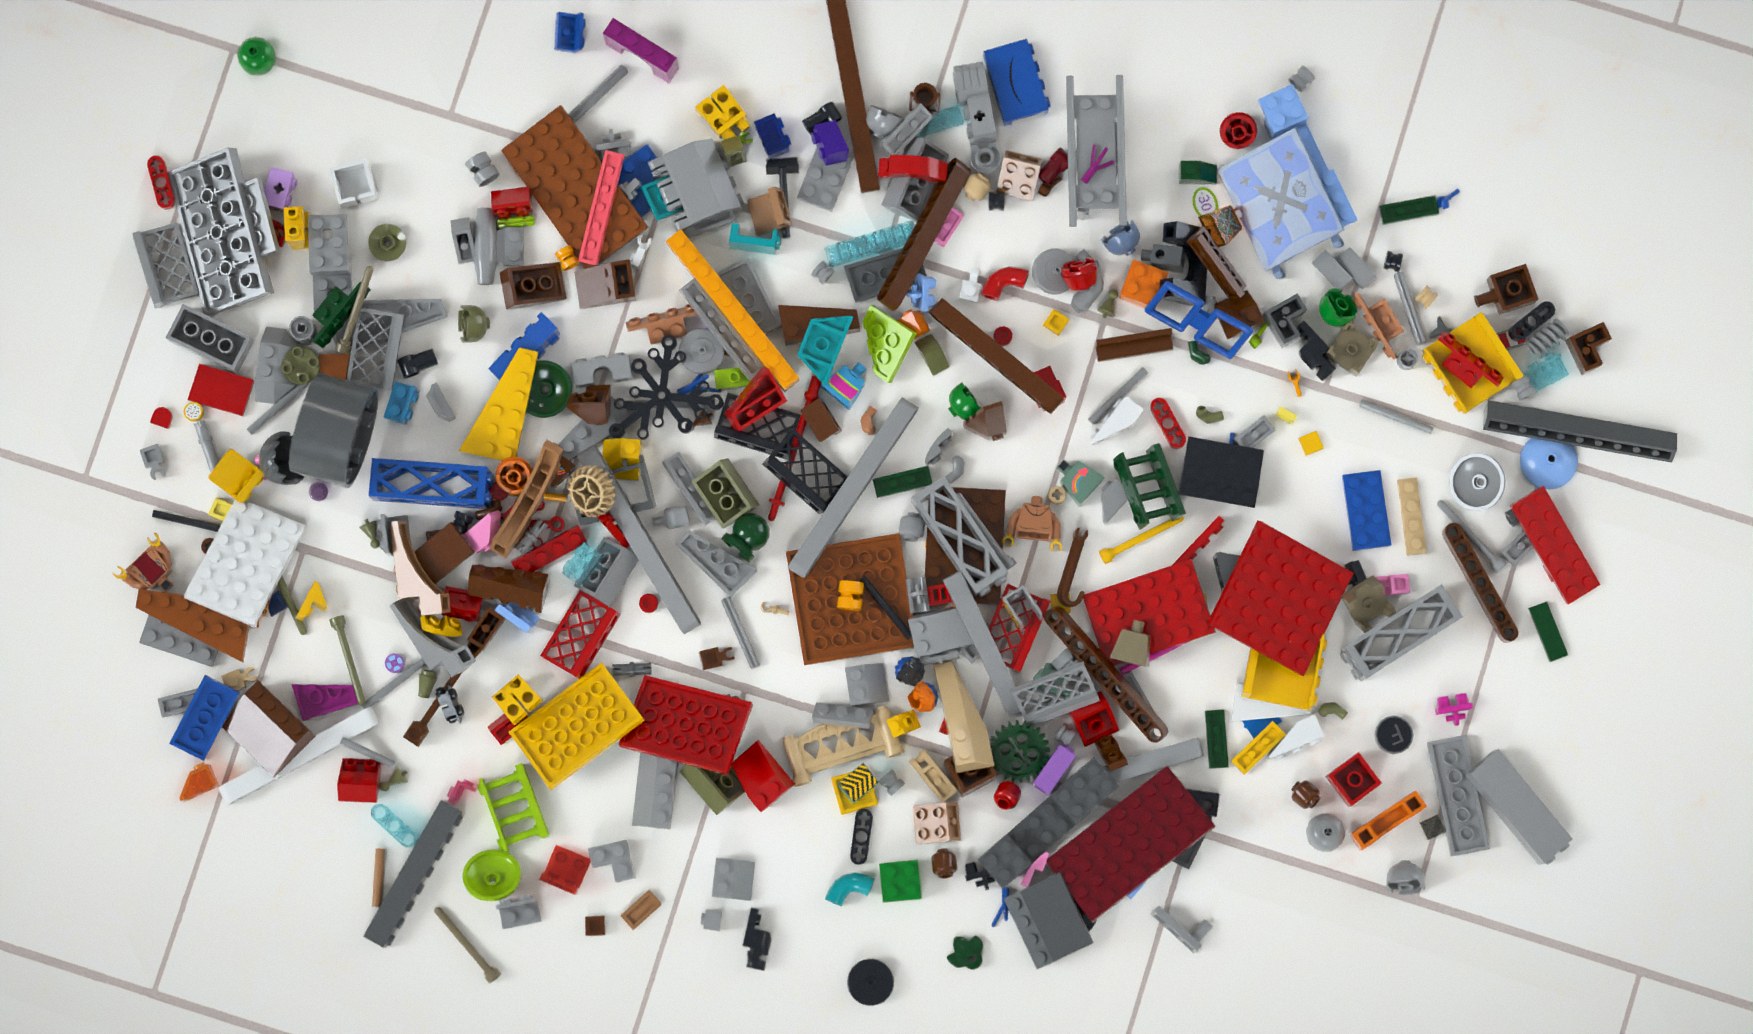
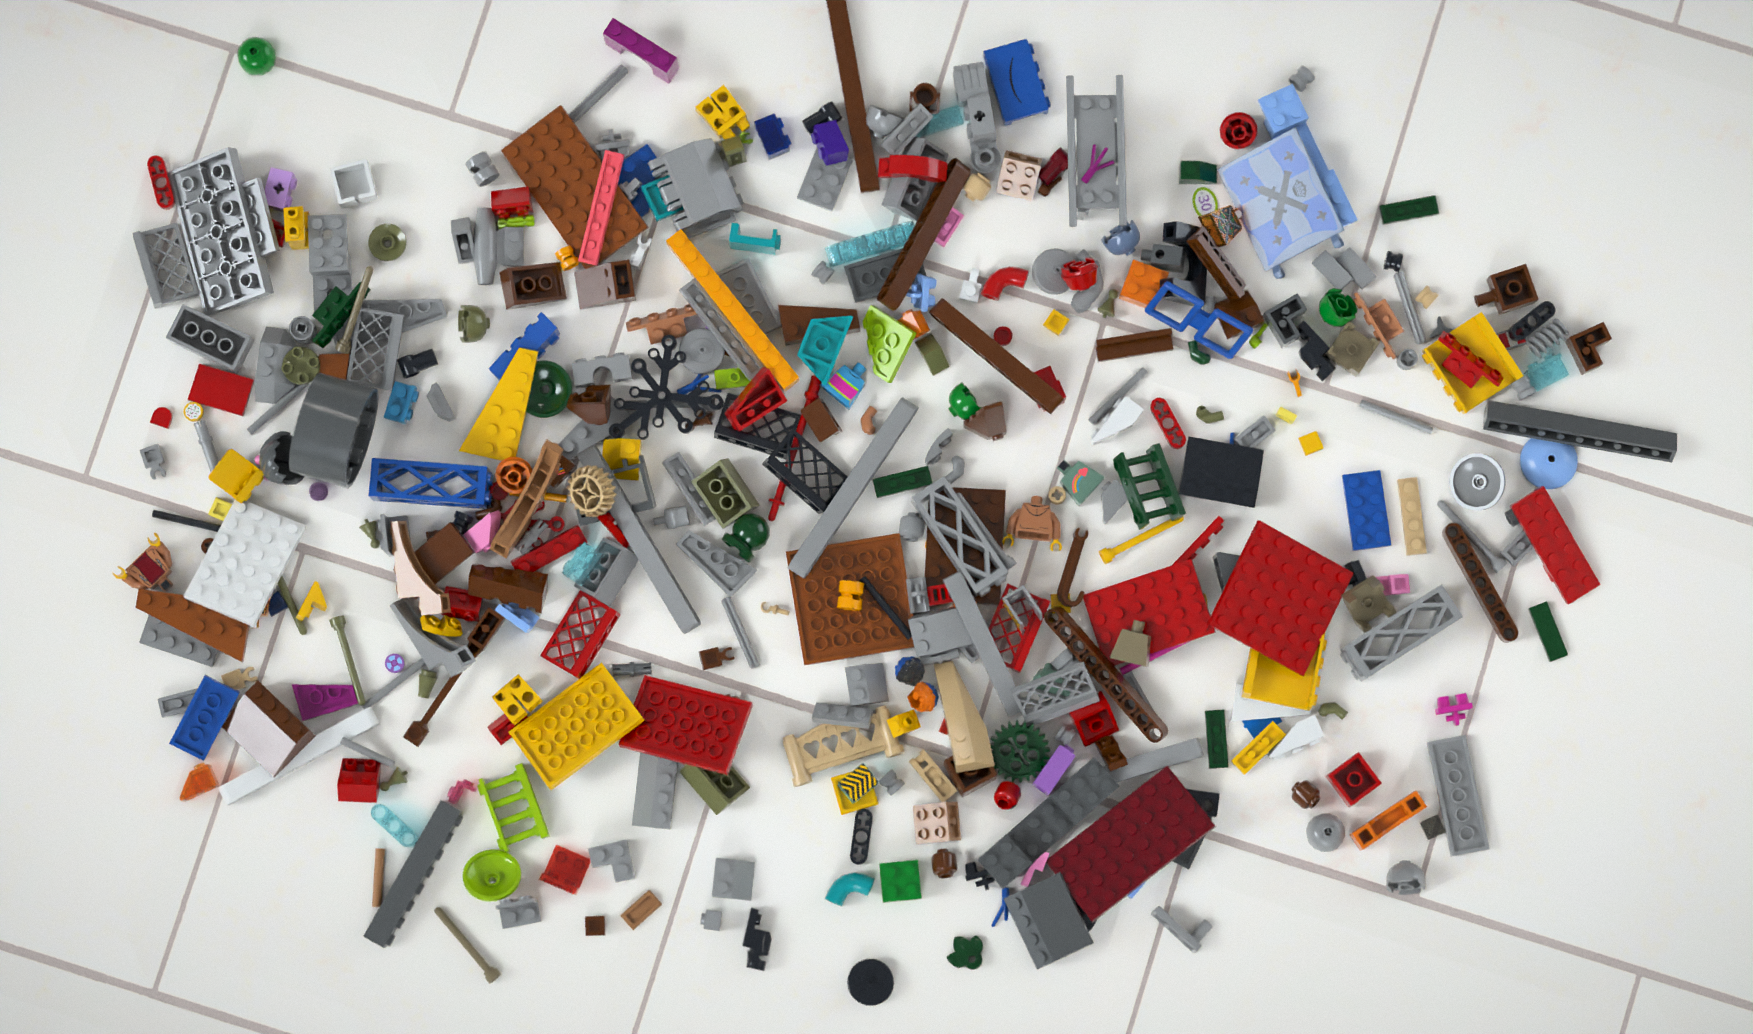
(449, 697): hinge -> none
(569, 32): blue bracket -> none
(648, 603): red tile -> none
(761, 776): red slope -> none
(769, 211): medium nougat bracket -> none
(782, 167): black piece -> none
(996, 201): black wheel -> none
(1393, 735): black tile -> none
(1443, 201): blue hand -> none
(1519, 807): light grey brick -> none

